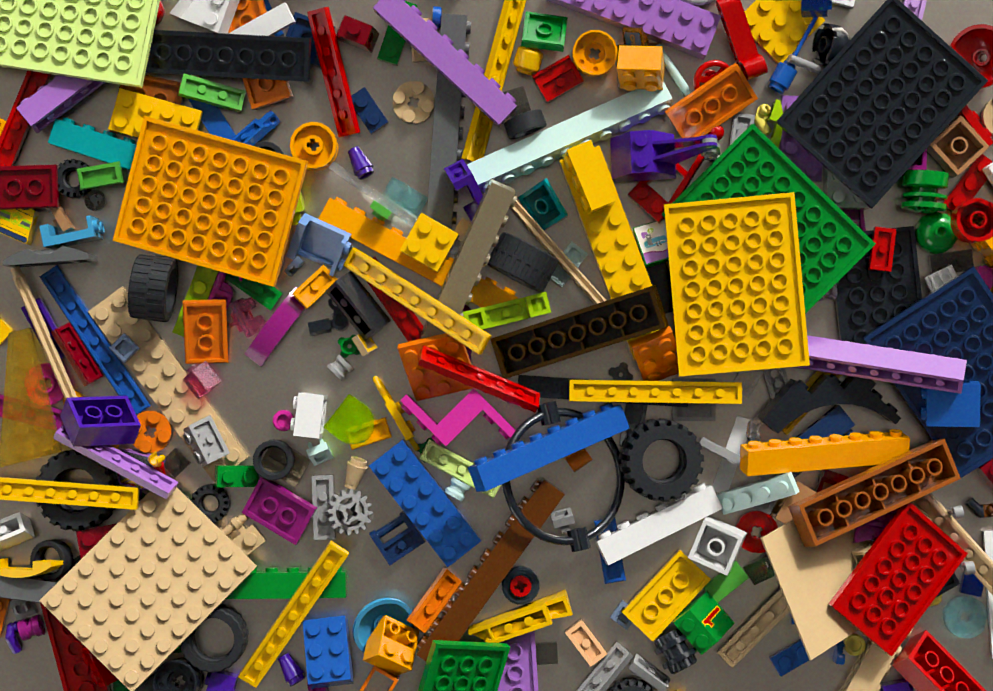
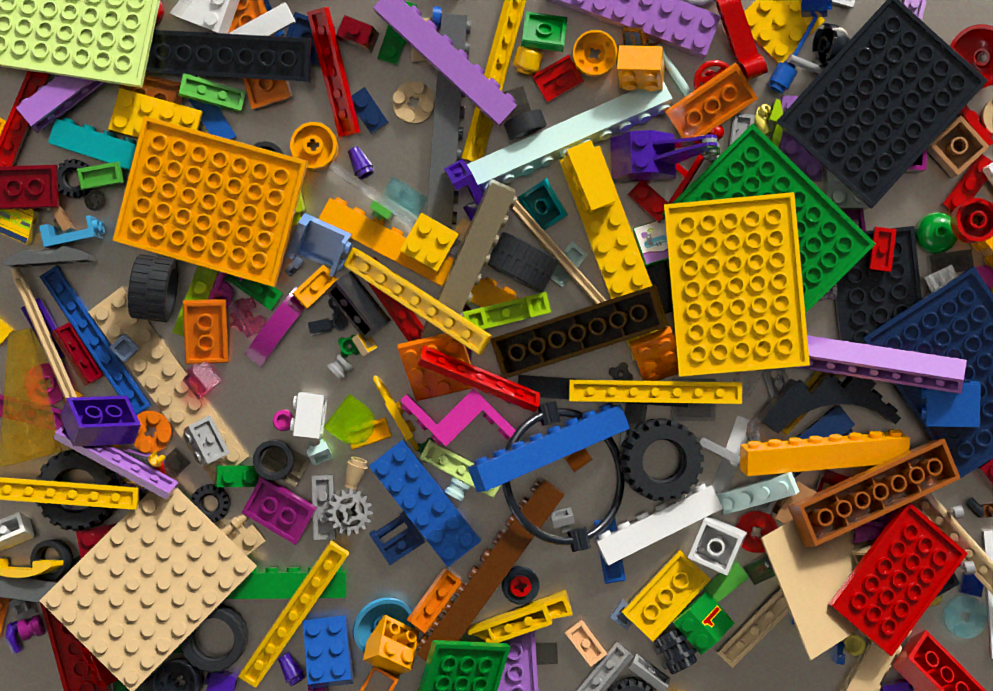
(257, 129): blue hinge -> none
(789, 658): blue plate -> none
(924, 190): green wheel -> none

